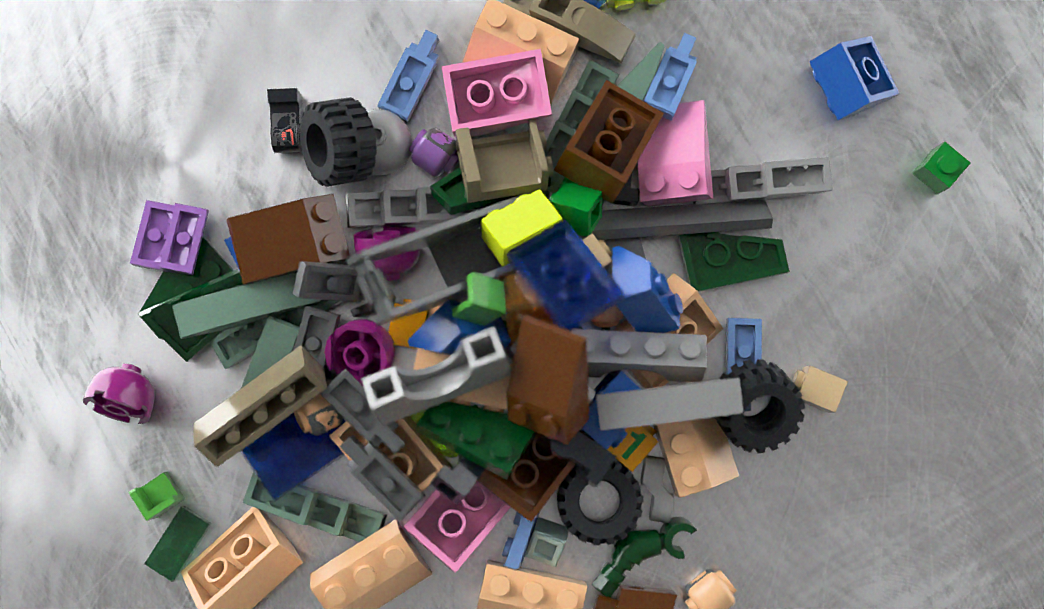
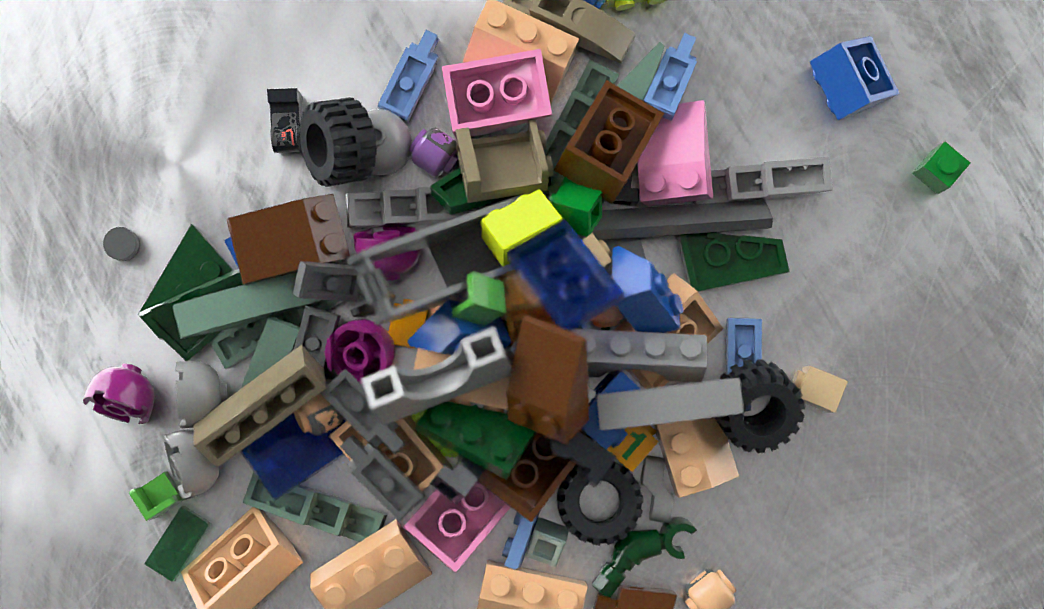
(121, 243): none -> dark grey tile
(169, 237): medium lavender slope -> none
(189, 464): none -> light grey cylinder
(197, 391): none -> light grey cylinder

